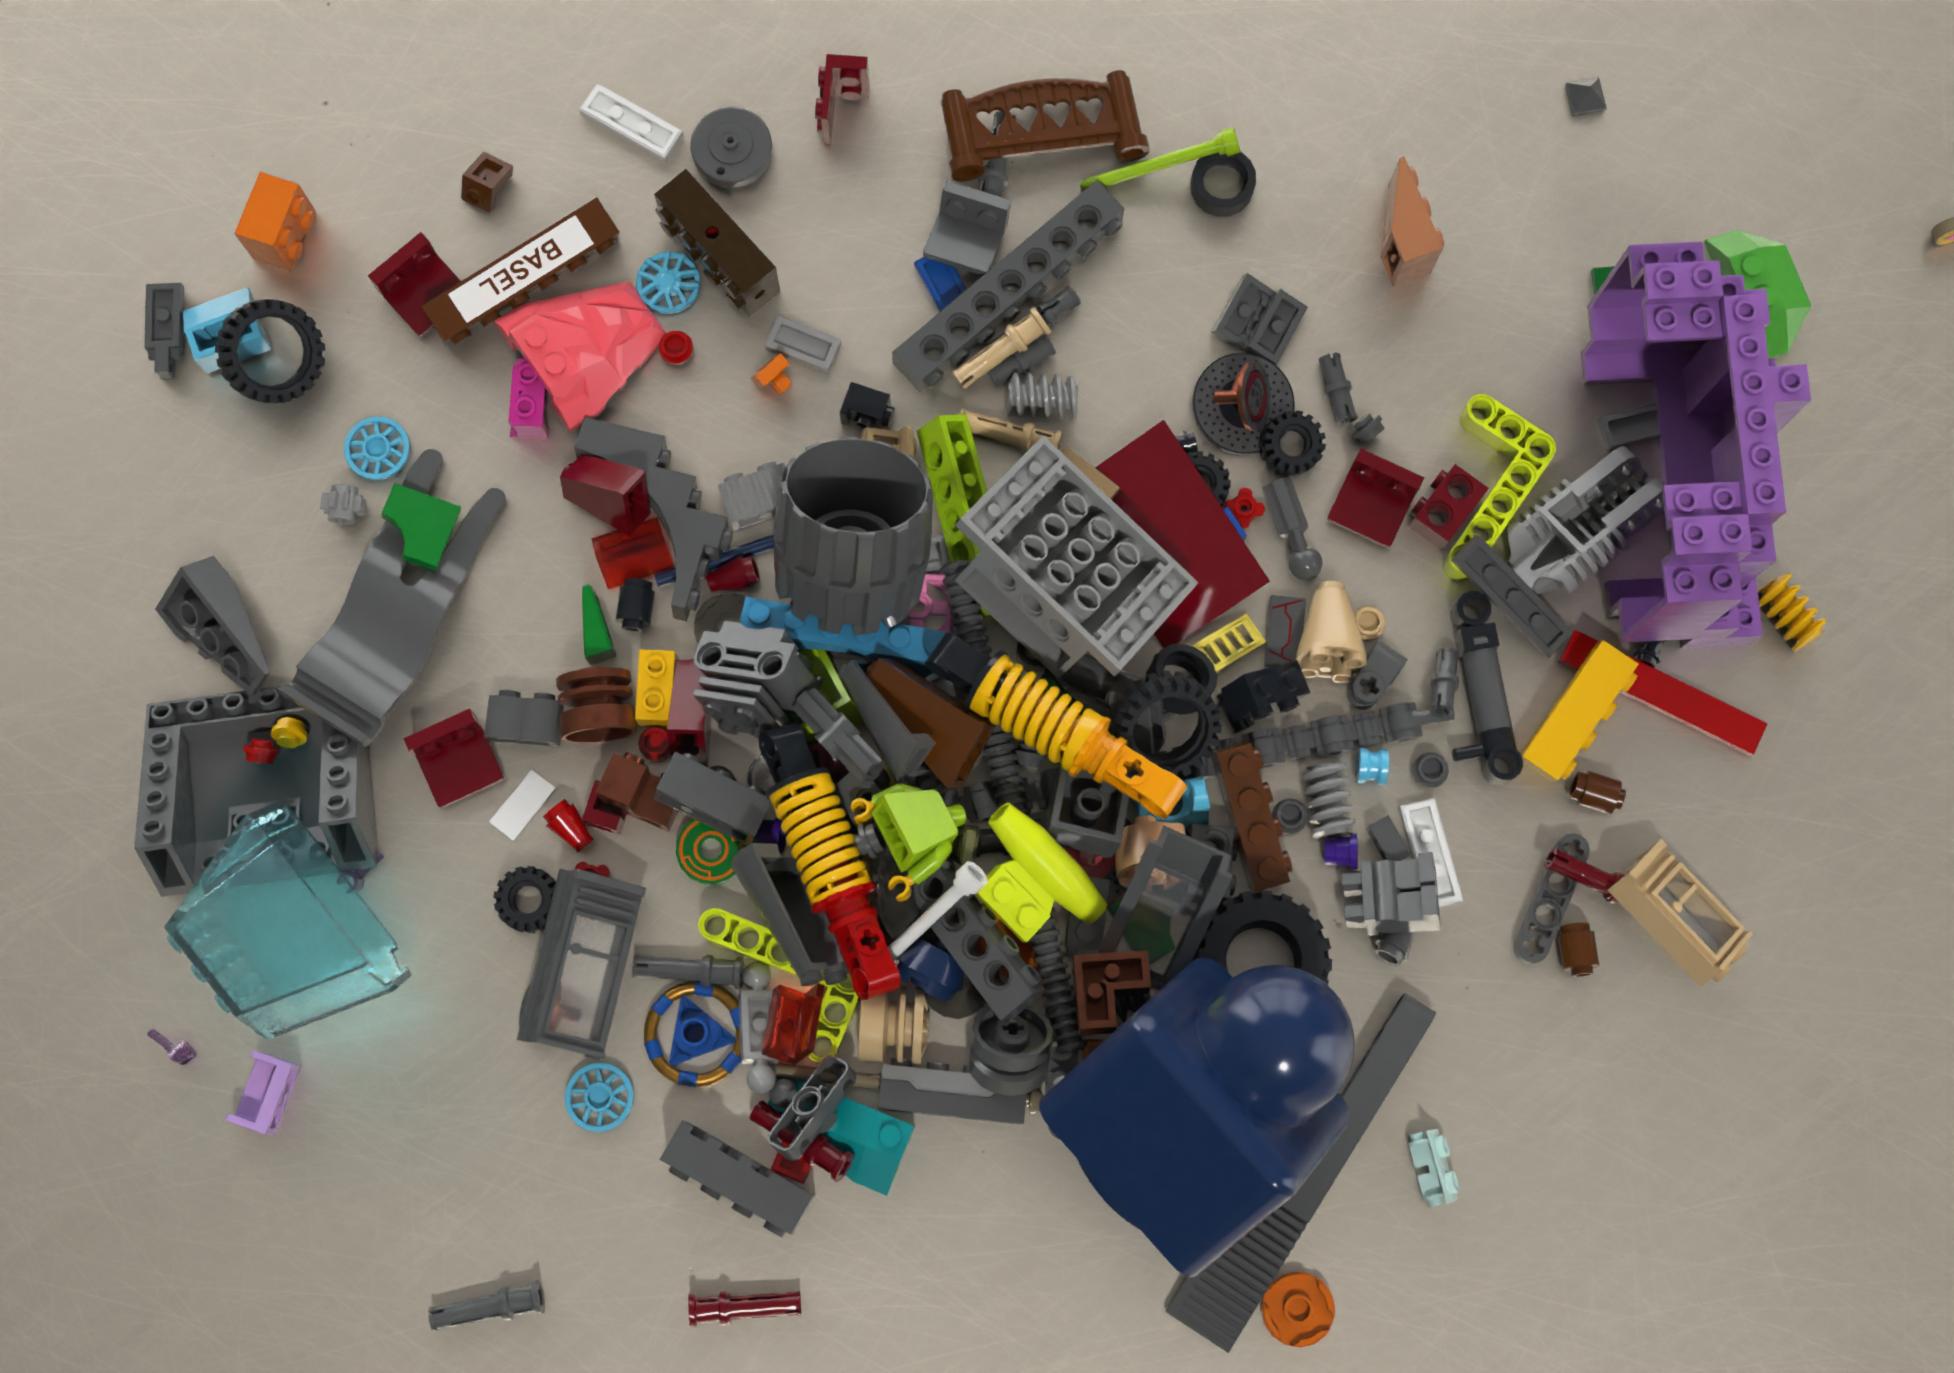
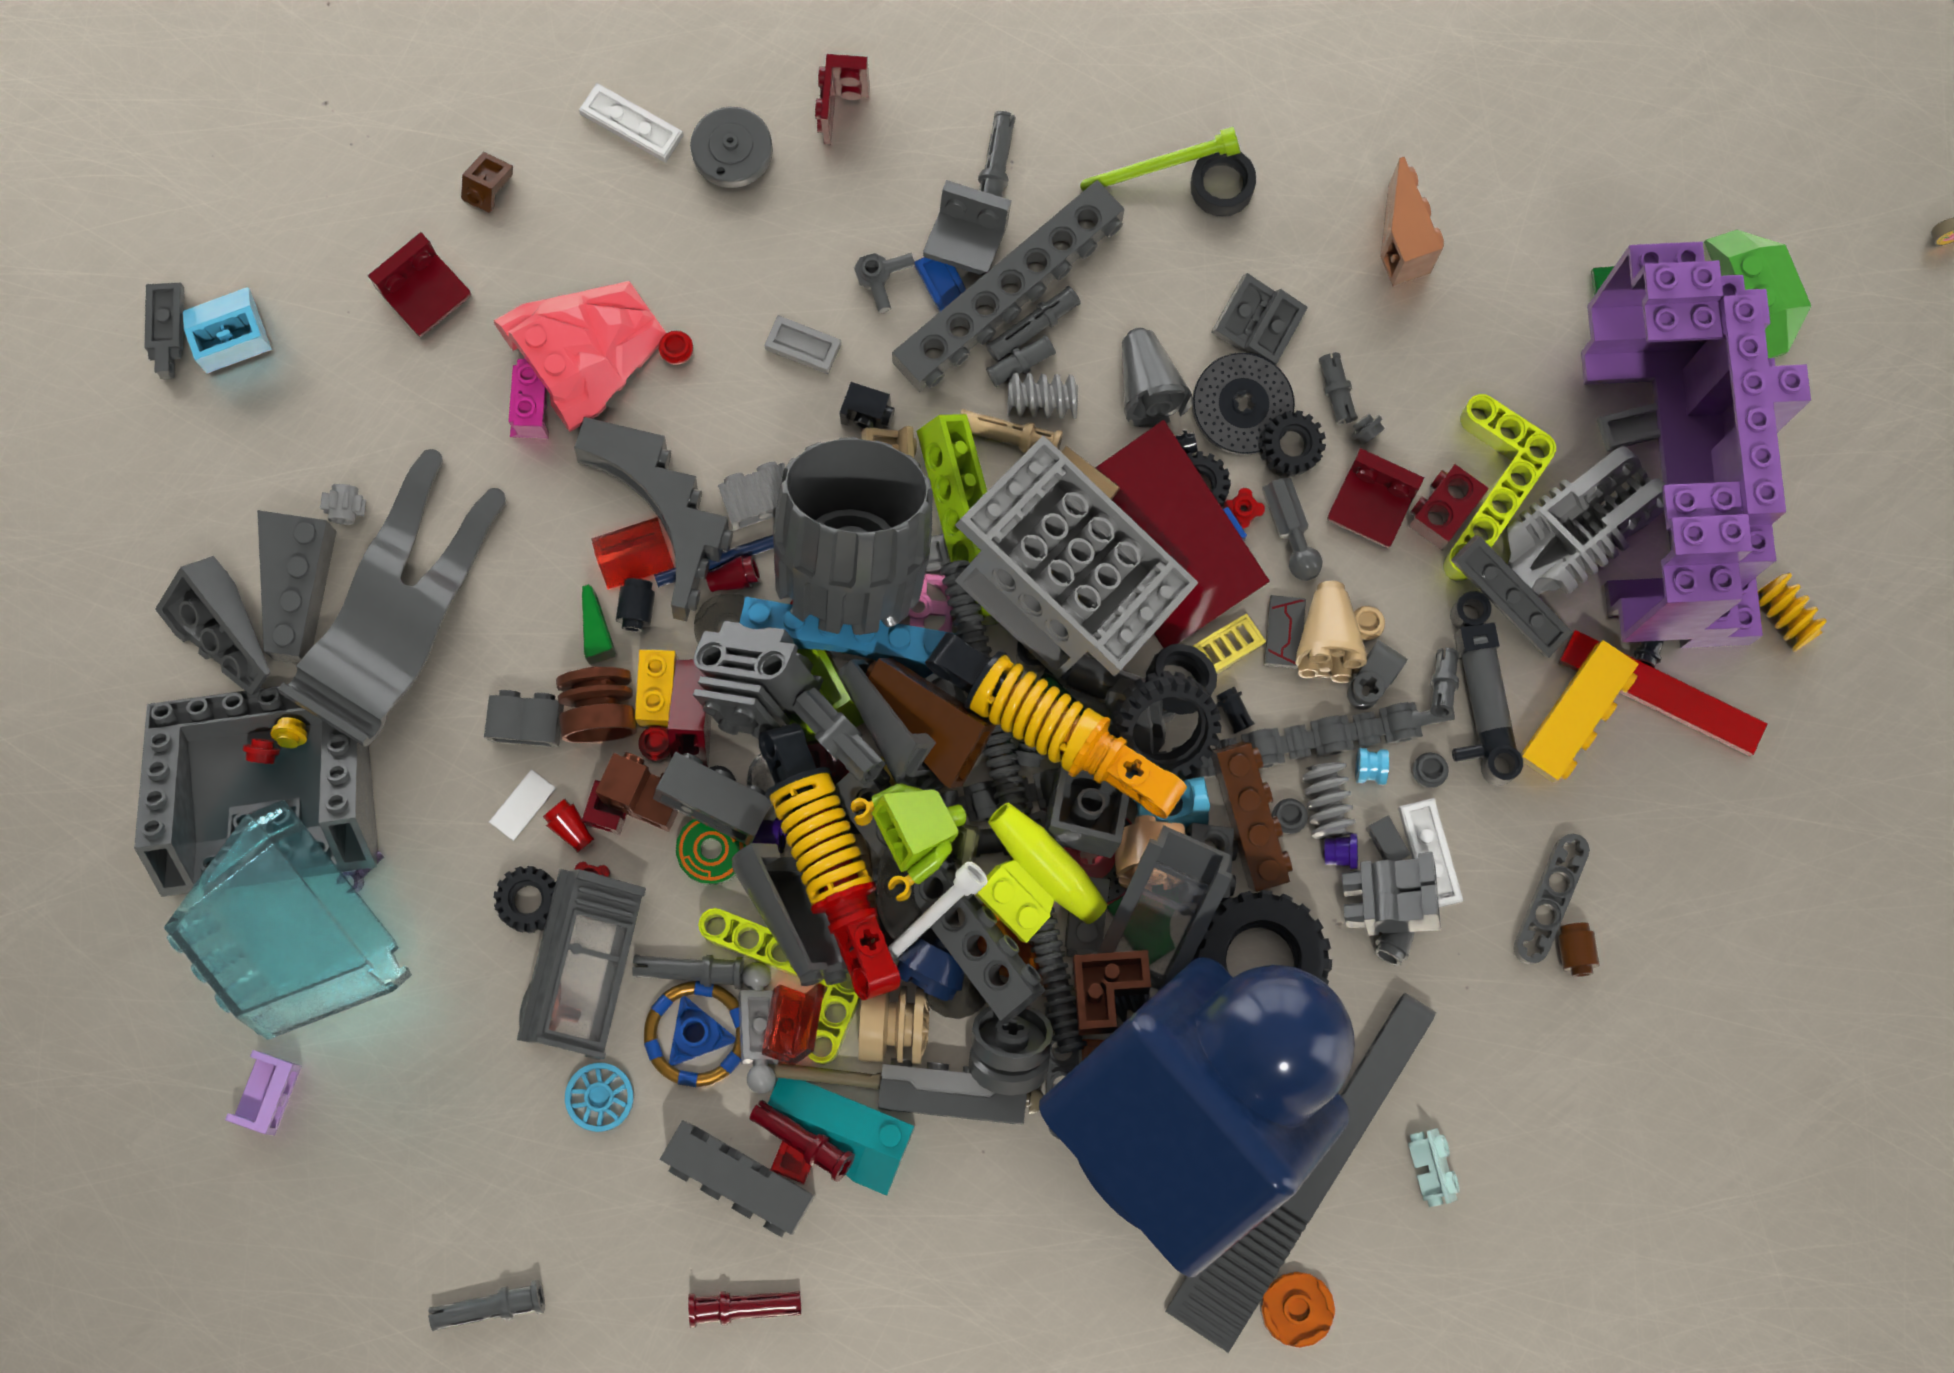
(179, 1053): clear purple hand -> none
(229, 360): black tyre -> none
(276, 221): orange brick -> none
(293, 580): none -> dark grey wedge
(377, 448): medium azure wheel -> none
(423, 523): green tile -> none
(455, 758): dark red bracket -> none
(520, 272): brick -> none
(608, 491): dark red slope -> none
(668, 282): medium azure wheel -> none
(716, 243): dark brown brick -> none
(772, 374): orange tile -> none
(811, 1108): dark grey piece -> none
(869, 840): dark grey plate -> none
(874, 272): none -> dark grey piece
(973, 142): reddish brown piece -> none
(1015, 339): tan pin -> none
(1151, 381): none -> dark grey cone
(1251, 395): shield -> none
(1265, 691): black brick -> none
(1582, 873): dark red pin -> none
(1586, 96): dark grey slope -> none
(1597, 792): reddish brown brick -> none
(1681, 915): tan door -> none

